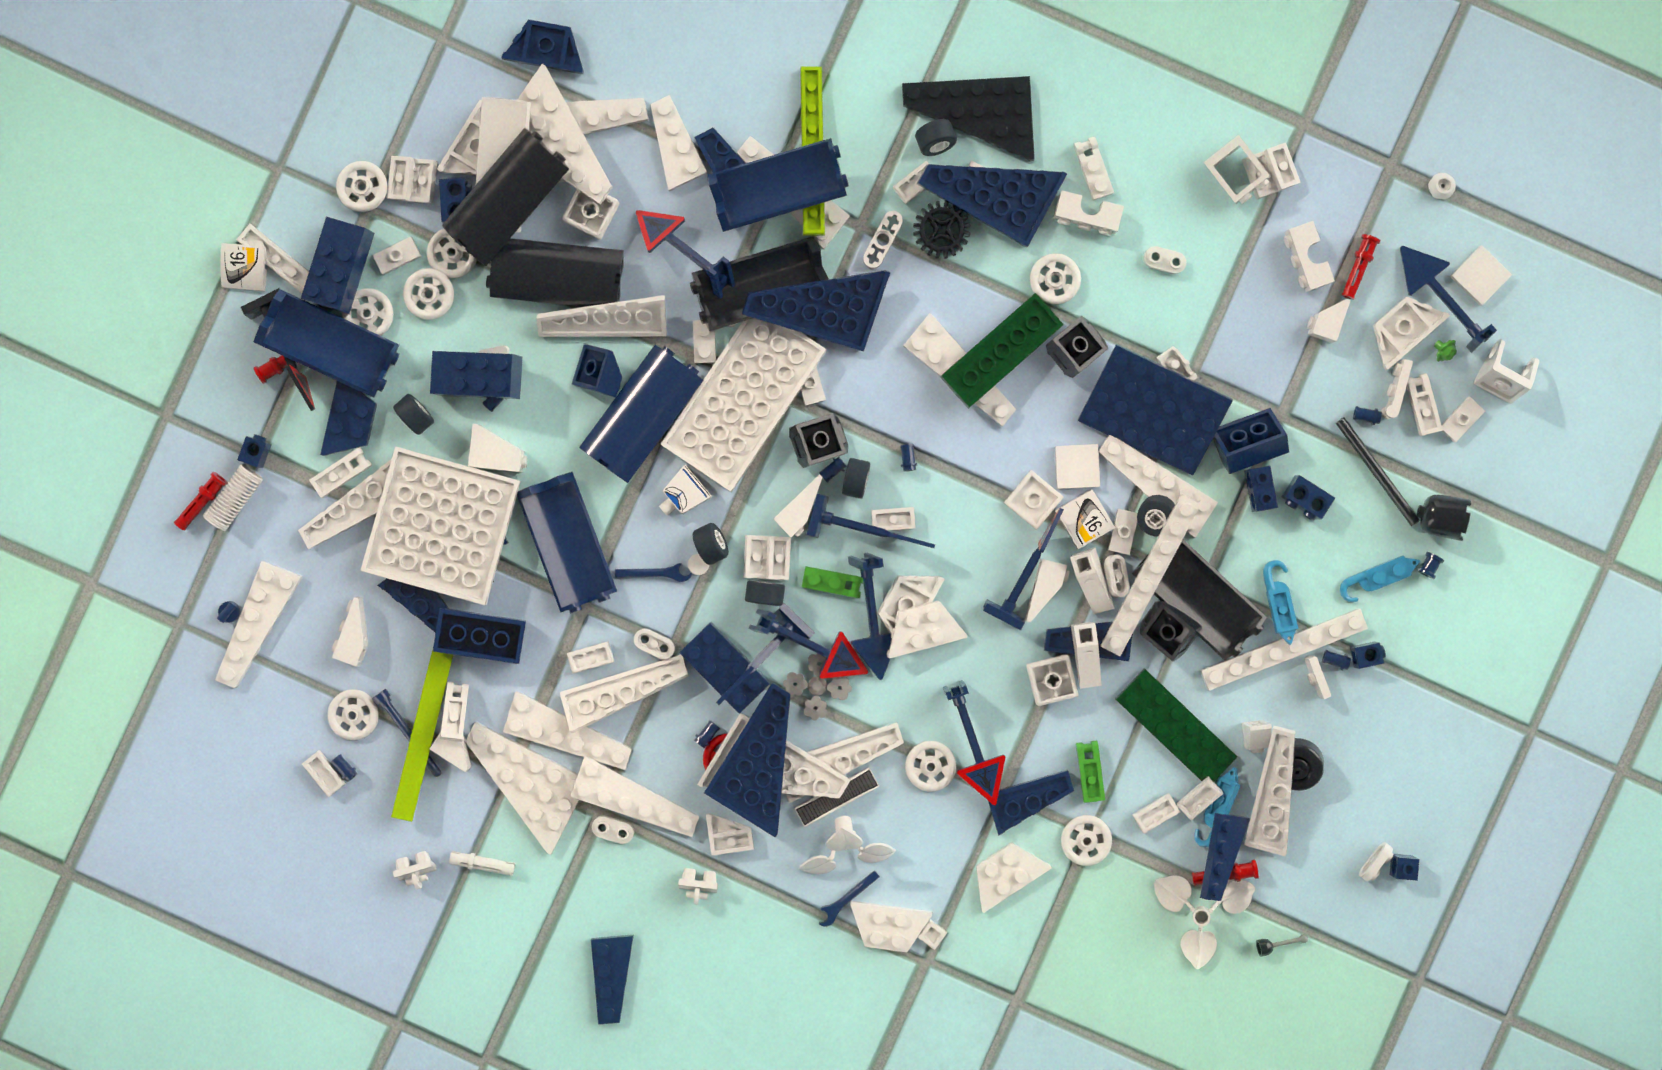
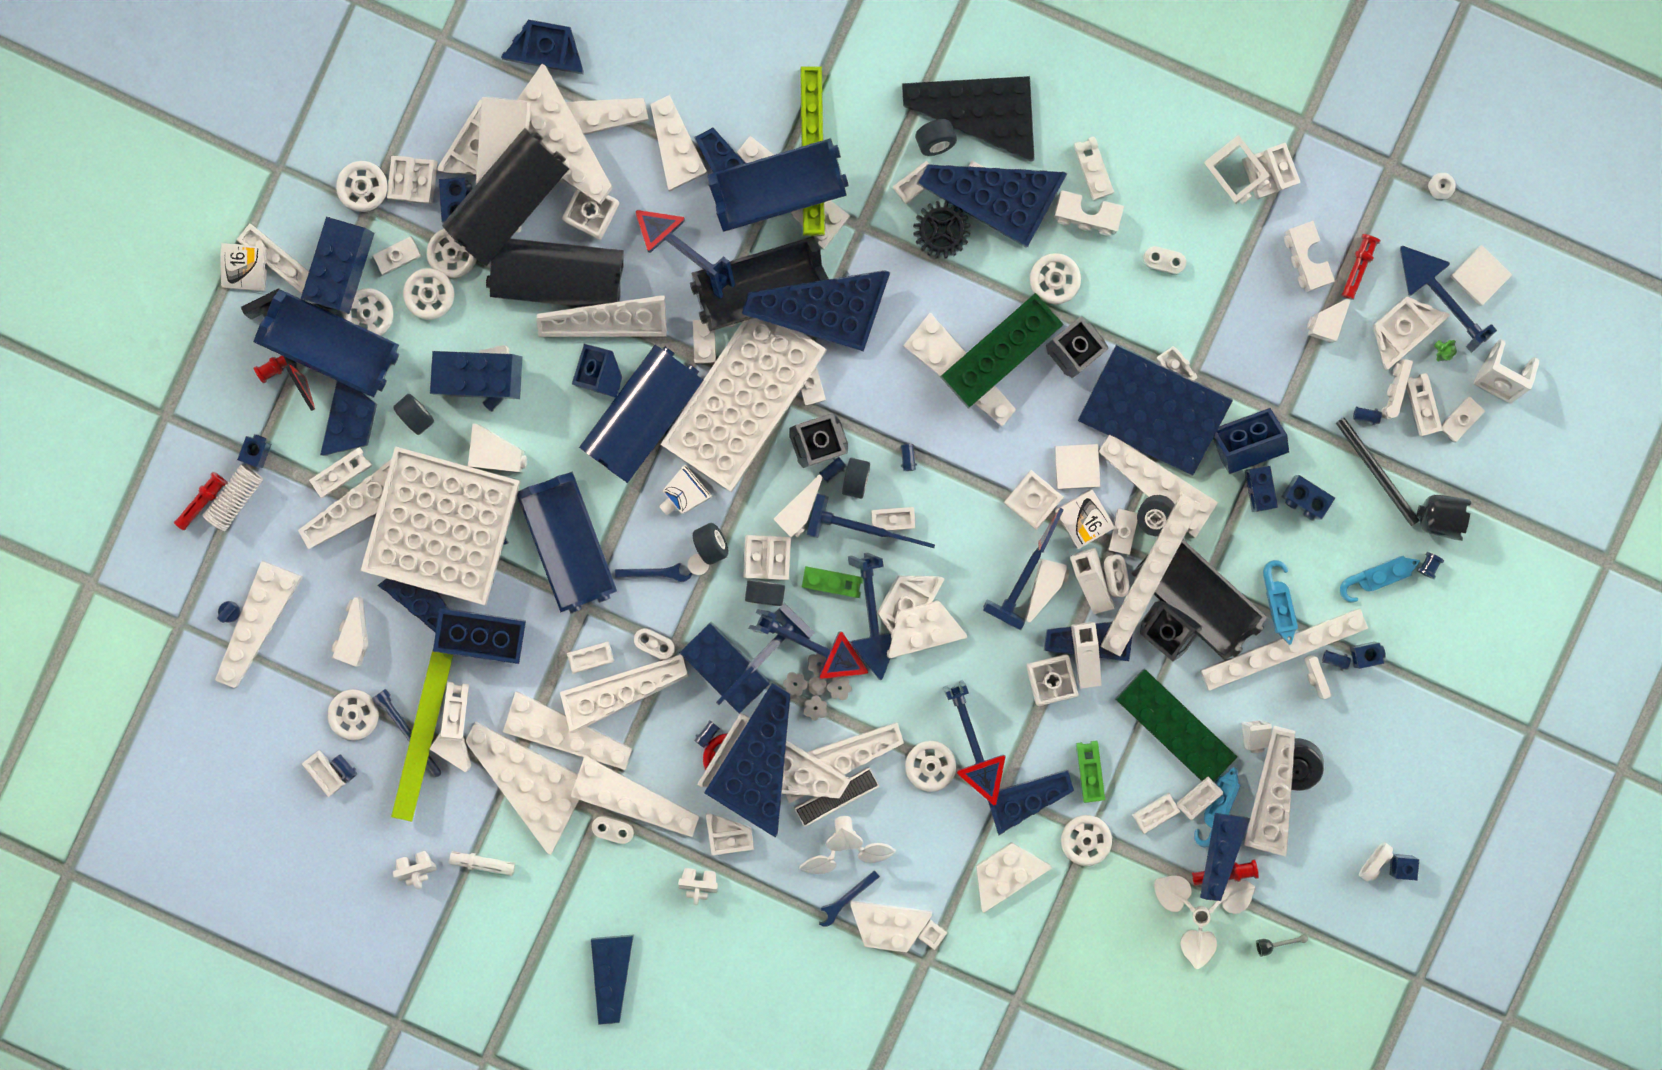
(895, 228): white beam -> none

